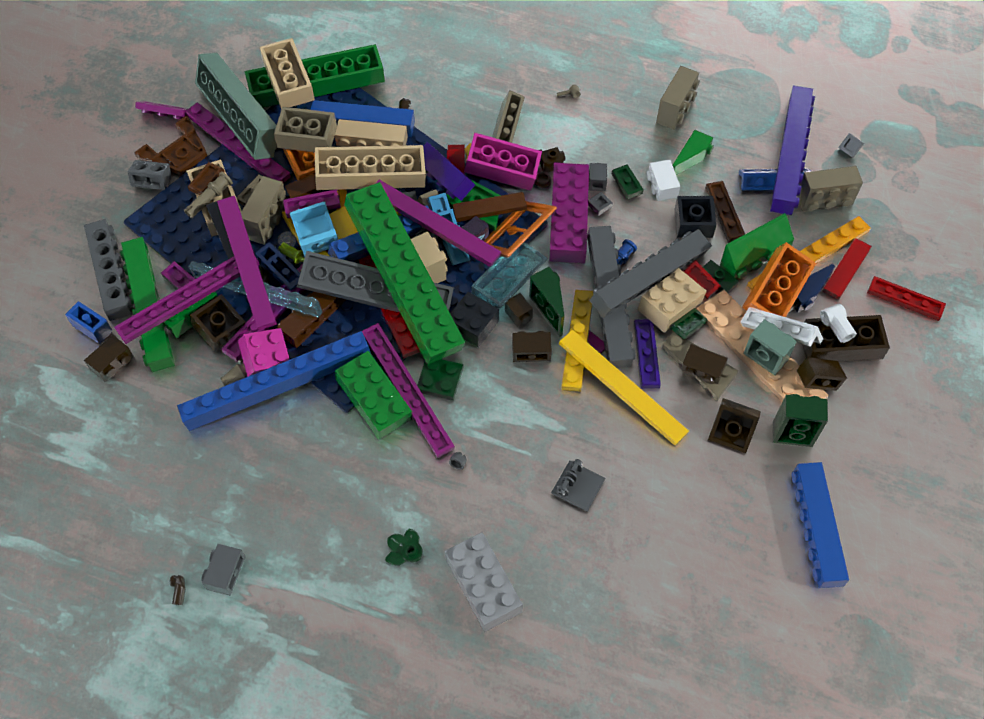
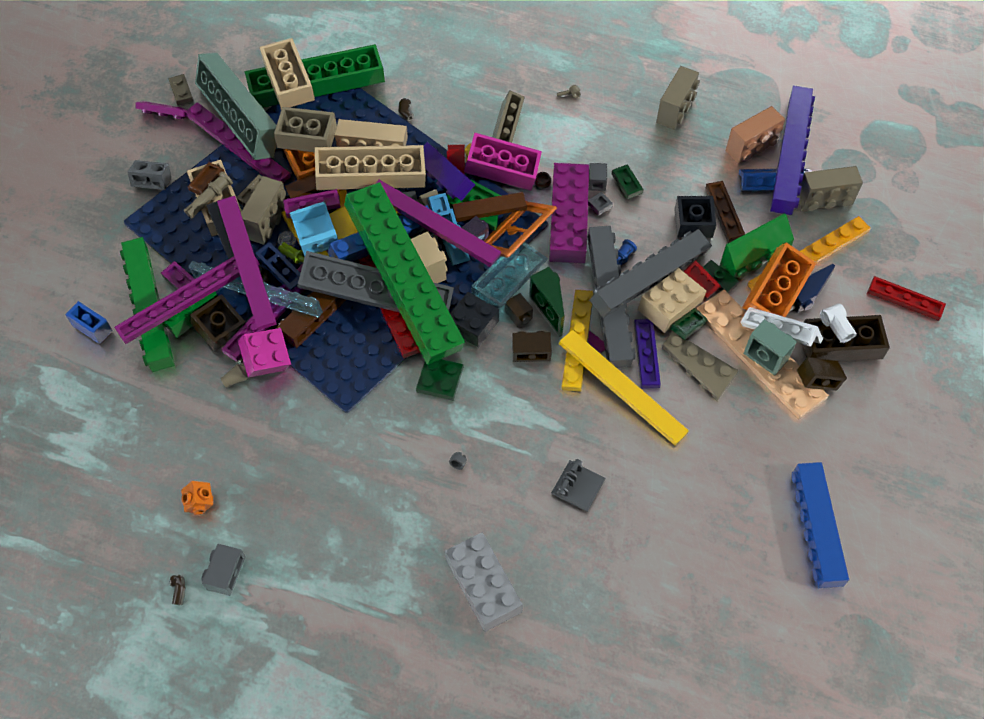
(107, 269): dark grey brick -> none
(109, 358): dark brown brick -> none
(180, 89): none -> dark tan plate
(180, 154): reddish brown wing -> none
(197, 497): none -> orange brick
(271, 382): blue brick -> none
(368, 113): blue brick -> none
(373, 395): green brick -> none
(401, 546): dark green plate -> none
(407, 388): magenta plate -> none
(549, 157): dark brown brick -> none
(663, 180): white brick -> none
(693, 152): green slope -> none
(704, 364): dark brown brick -> none
(734, 425): dark brown slope -> none
(755, 135): none -> nougat brick
(800, 420): dark green brick -> none
(846, 269): red tile -> none
(851, 145): dark grey plate -> none

